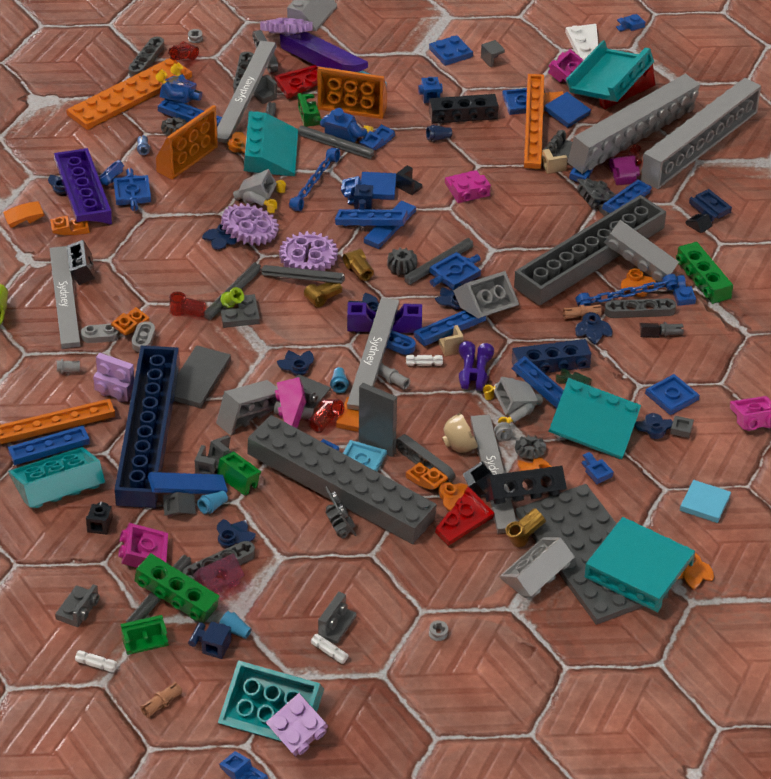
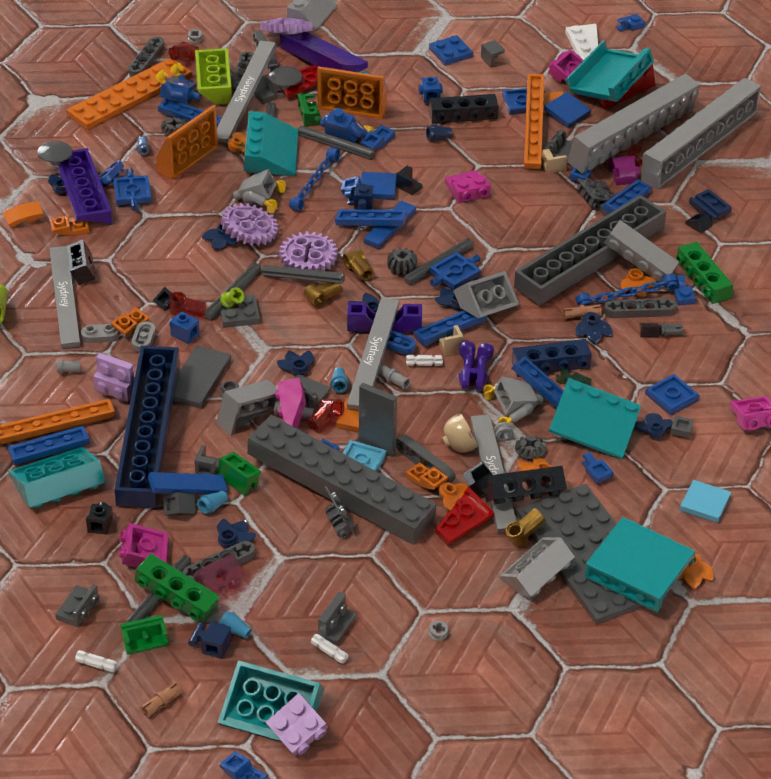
(55, 152): none -> dark grey dish
(162, 298): none -> black slope
(184, 327): none -> blue brick
(214, 75): none -> lime slope
(219, 448): dark grey panel -> none
(228, 385): none -> dark grey plate
(286, 76): none -> dark grey dish

